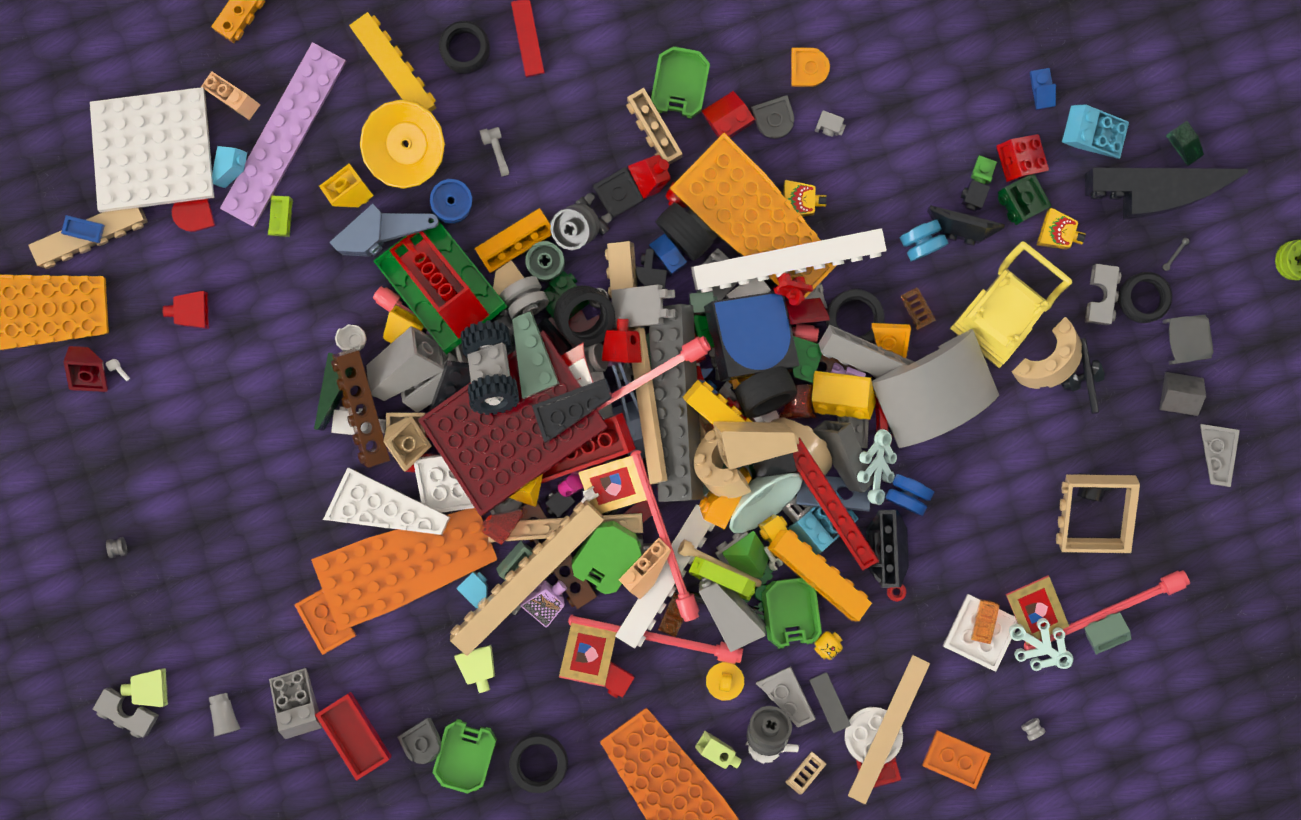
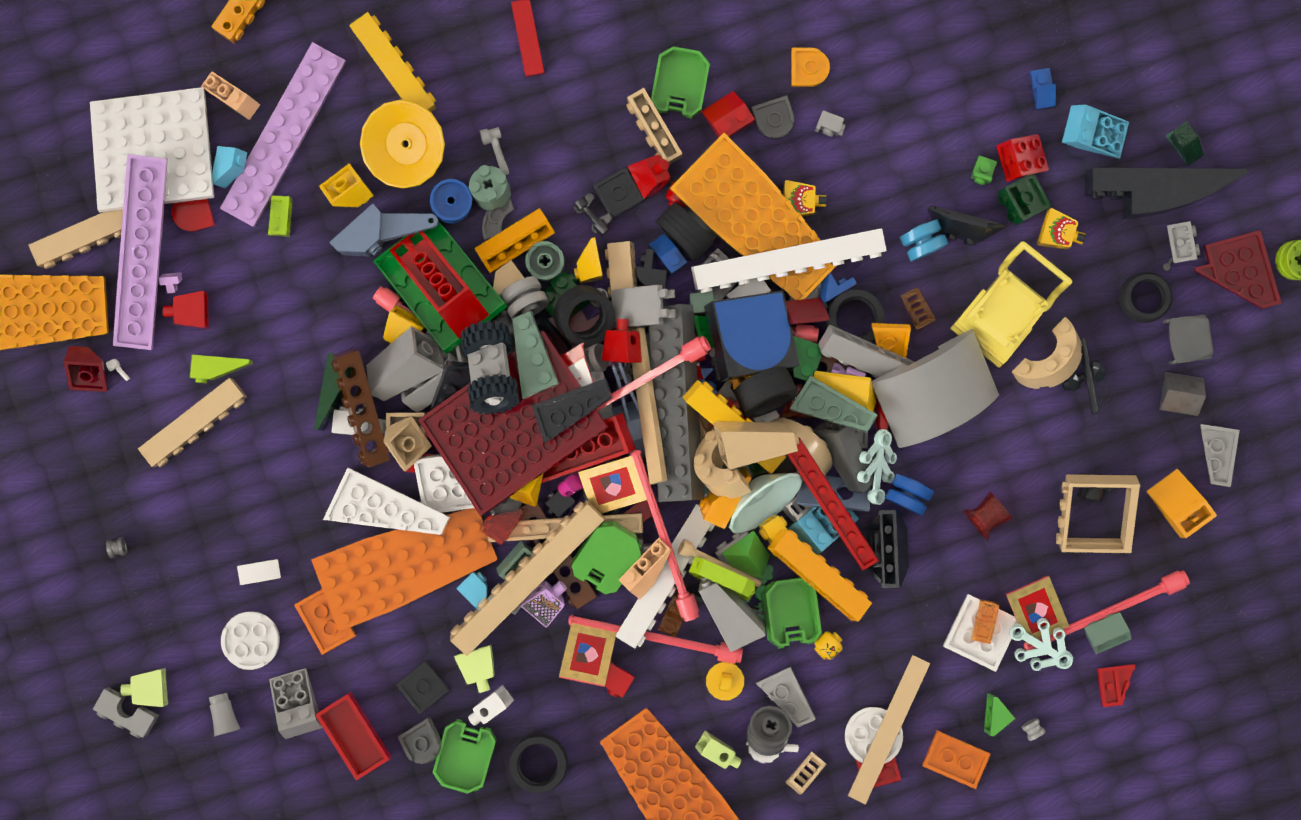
(82, 229): blue tile -> none
(140, 251): none -> lavender plate
(171, 281): none -> lavender tile
(192, 422): none -> tan brick
(212, 368): none -> lime slope
(250, 640): none -> white tile
(258, 572): none -> white slope
(350, 337): white hair -> none
(422, 687): none -> black tile
(464, 27): black tyre -> none
(489, 187): none -> sand green brick
(494, 219): none -> dark grey tile
(495, 703): none -> white torso
(574, 226): dark grey wheel -> none
(589, 265): none -> yellow slope
(589, 494): white hand -> none
(772, 560): white hand -> none
(775, 466): black slope -> none
(794, 289): red hips -> none
(830, 405): none -> sand green wing
(830, 702): dark grey tile -> none
(831, 288): none -> blue slope
(900, 596): red plate -> none
(974, 195): black brick -> none
(988, 515): none -> clear red hat
(996, 715): none -> bright green slope
(1107, 279): light grey arch -> none
(1114, 683): none -> red wing
(1181, 504): none -> light orange slope
(1182, 242): none -> light grey bracket
(1242, 268): none -> dark red wing

